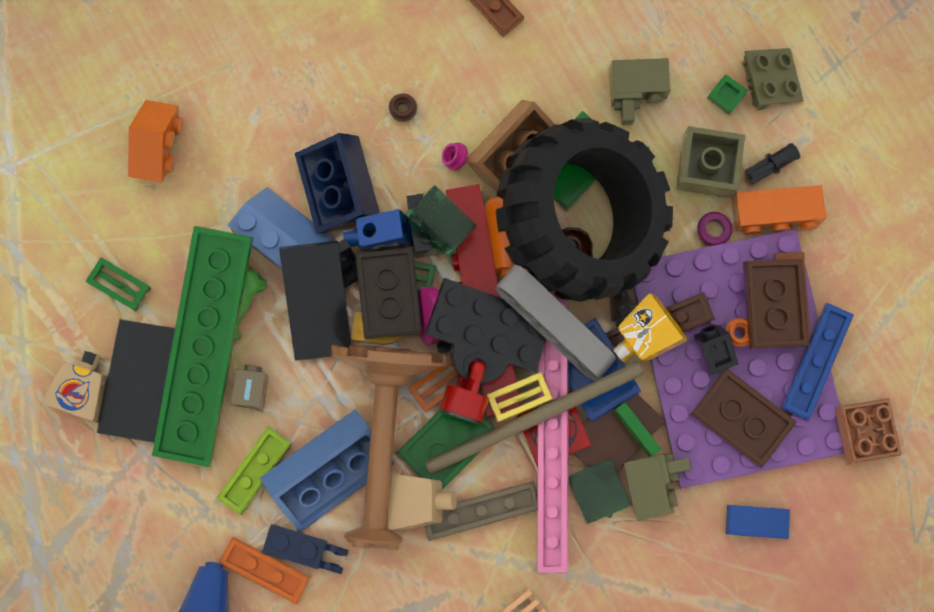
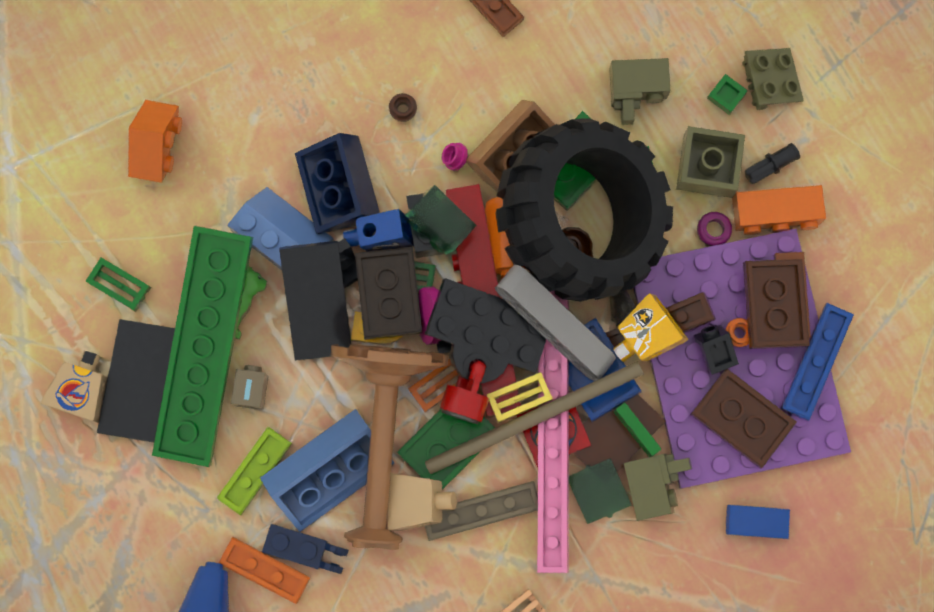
(868, 431): nougat tile -> none

